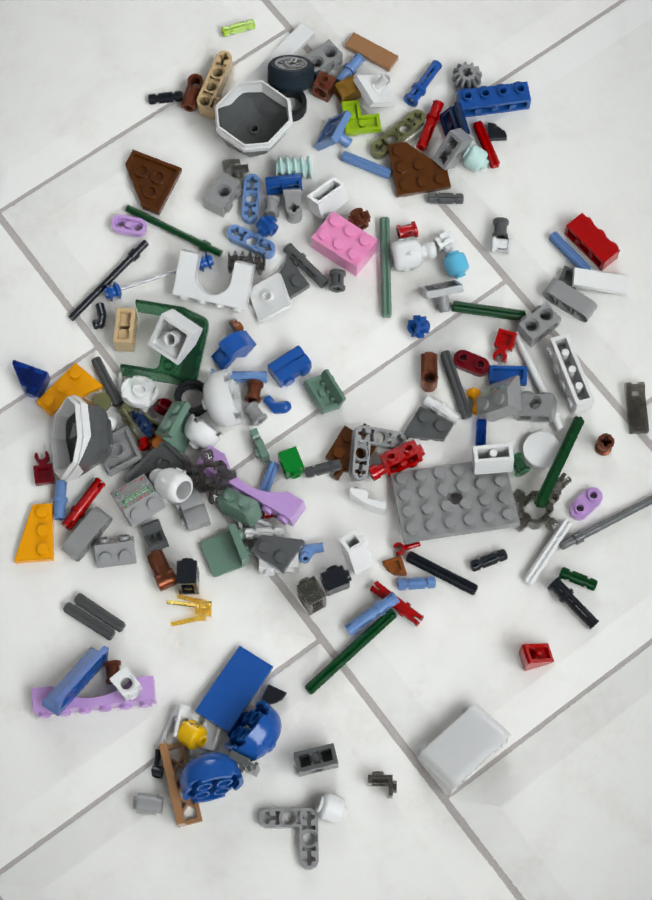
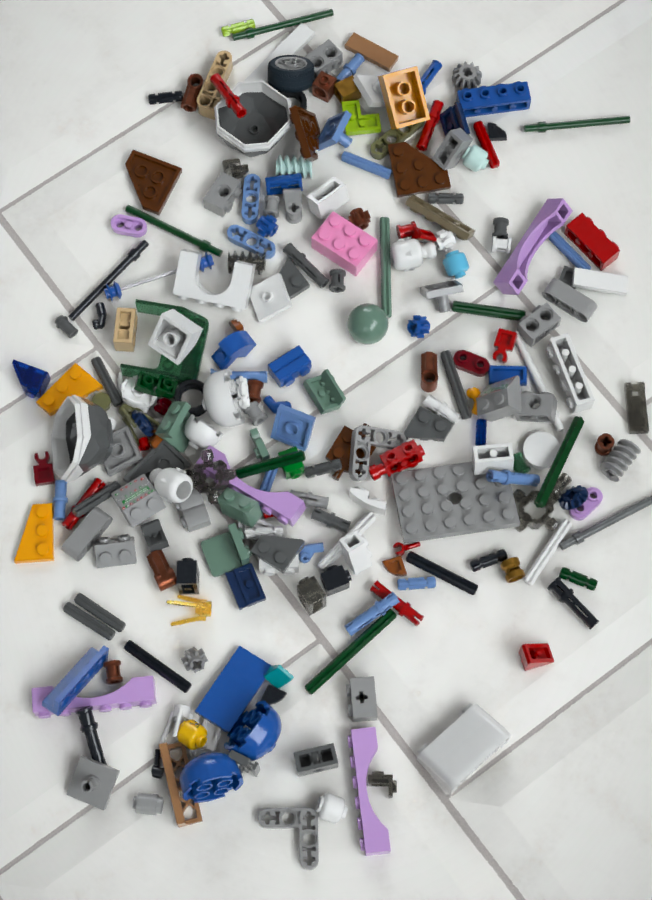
(63, 323): none -> dark grey pin
(89, 727): none -> black pin
(93, 782): none -> light grey tile
(95, 499): none -> dark grey axle
(122, 676): white brick -> none
(154, 386): none -> dark green slope
(157, 666): none -> black axle
(194, 659): none -> light grey gear
(232, 100): none -> red pin
(243, 392): none -> white axle
(245, 586): none -> dark blue plate
(250, 32): none -> dark green bar
(270, 464): none -> dark green axle
(278, 676): none -> teal slope
(293, 427): none -> medium blue tile
(306, 131): none -> reddish brown plate
(320, 501): none -> light grey pin
(330, 519): none -> dark grey pin
(337, 551): none -> white axle
(362, 687): none -> light grey brick
(367, 323): none -> sand green piece
(375, 834): none -> lavender arch
(404, 97): none -> light orange brick
(423, 235): none -> red slope
(436, 215): none -> dark tan plate
(506, 477): none -> medium blue pin
(512, 569): none -> pearl gold wheel
(514, 272): none -> lavender arch
(543, 126): none -> dark green bar
(577, 494): none -> dark blue gear
(619, 459): none -> light grey piece

